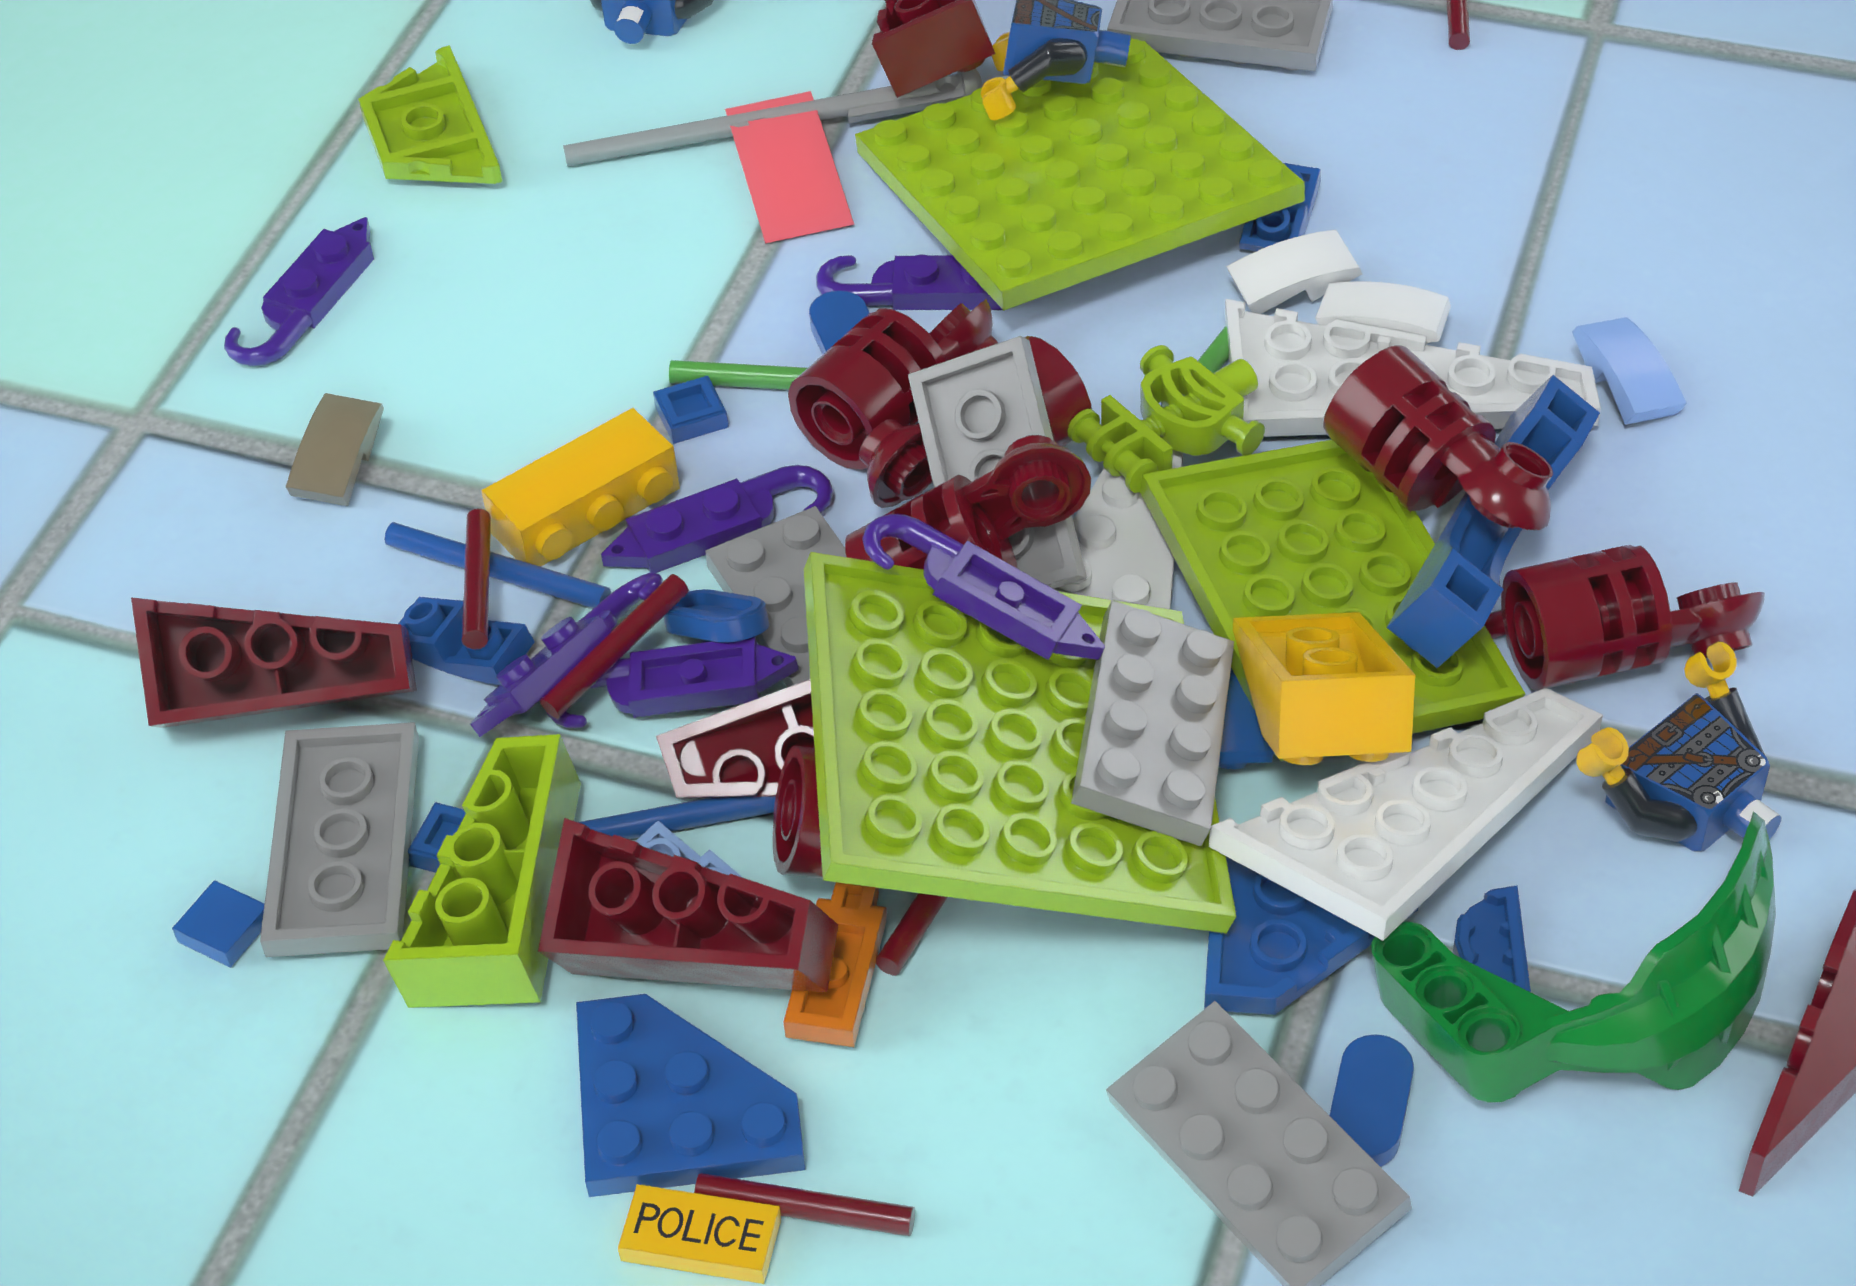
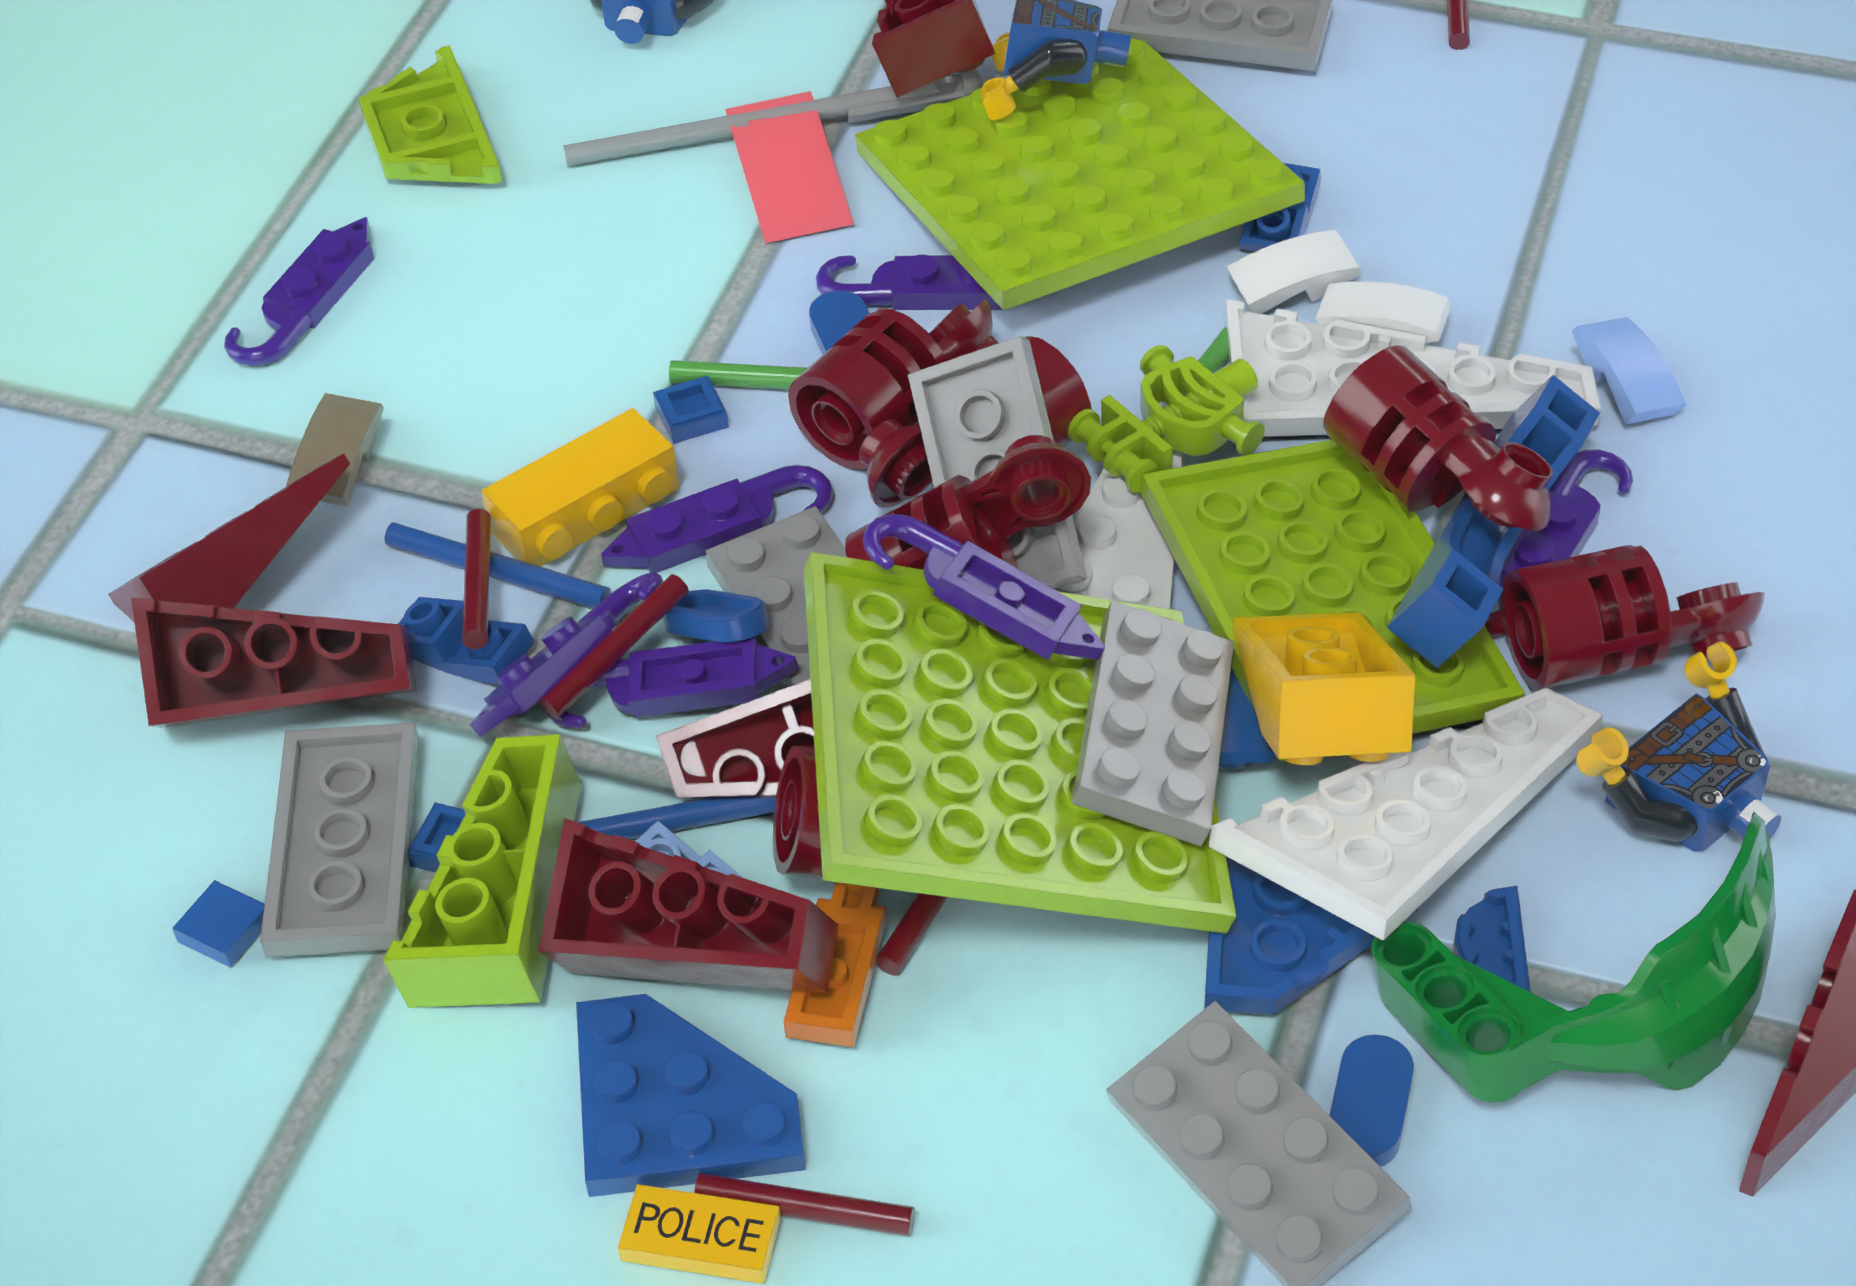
(236, 553): none -> dark red wedge
(1572, 513): none -> dark purple plate

